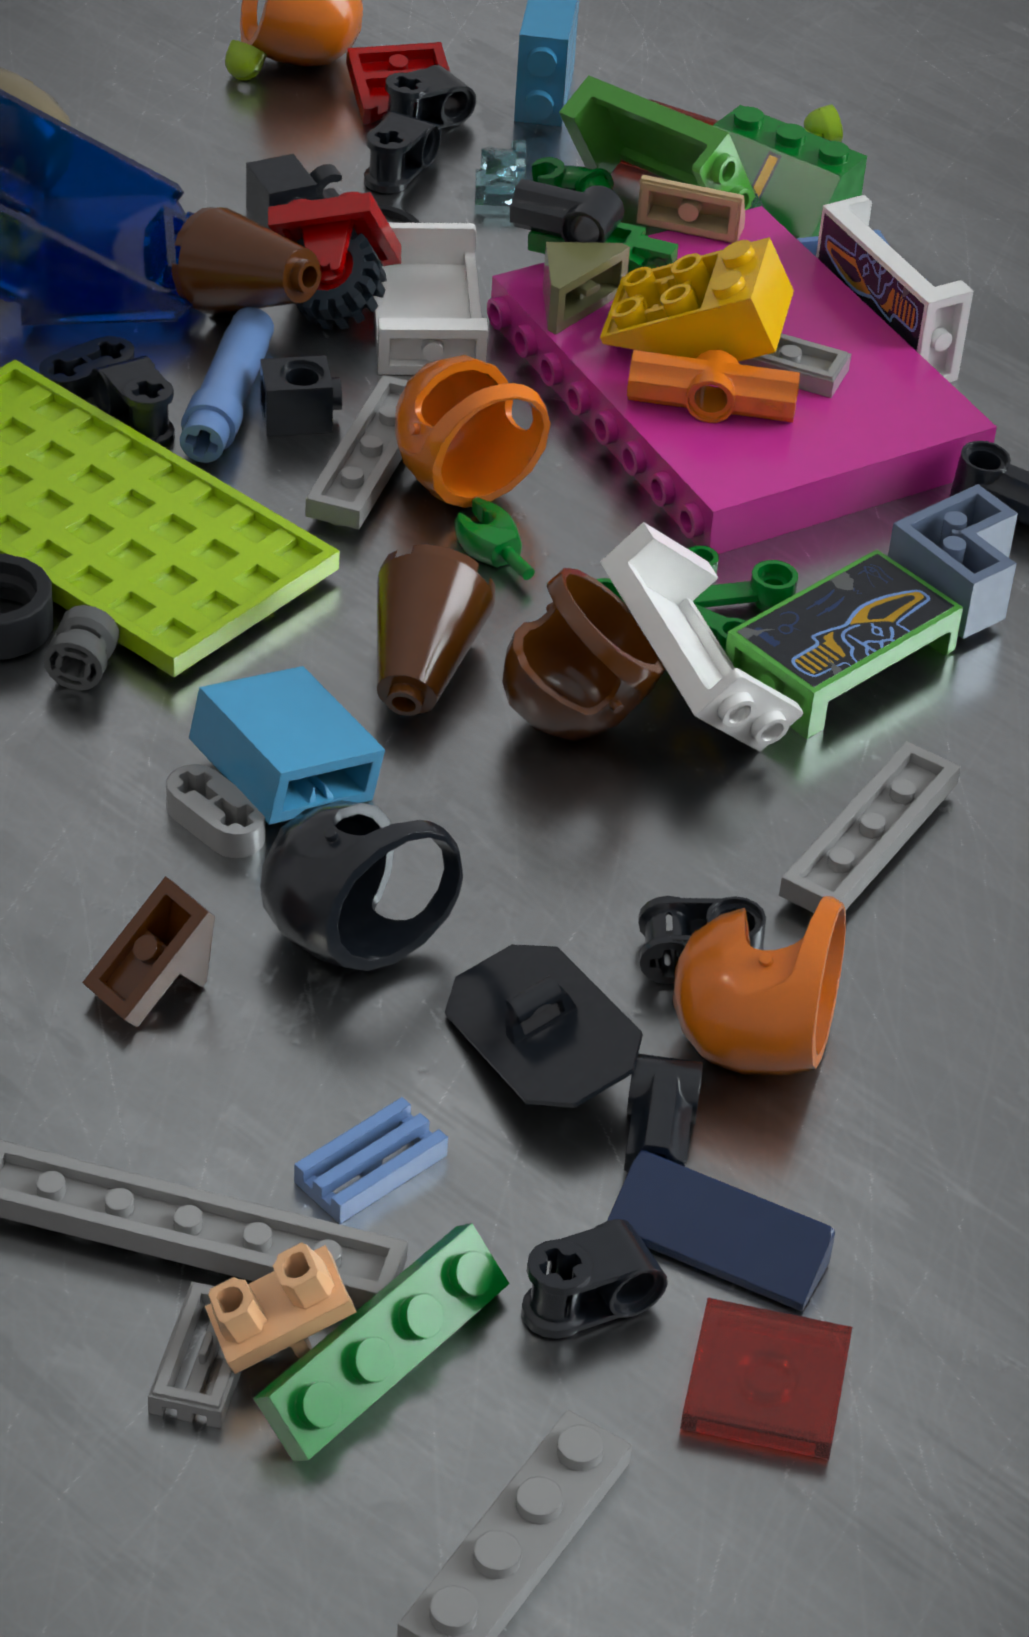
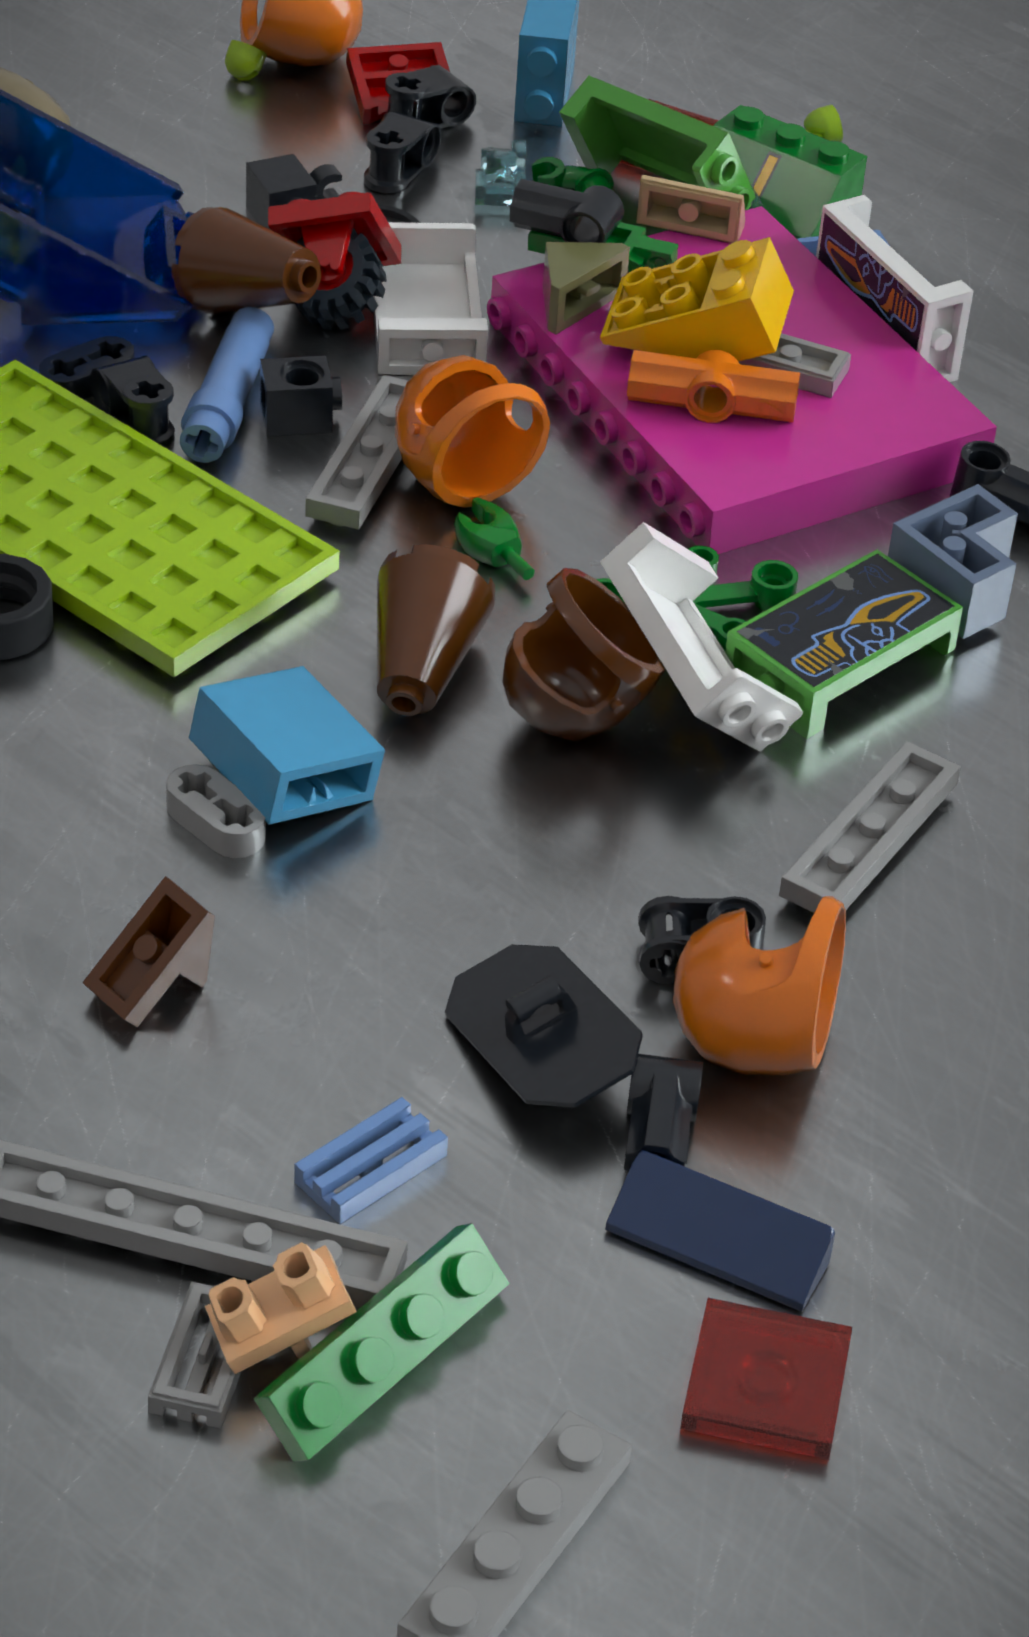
(81, 647): dark grey wheel -> none
(332, 873): black piece -> none
(599, 1275): black piece -> none

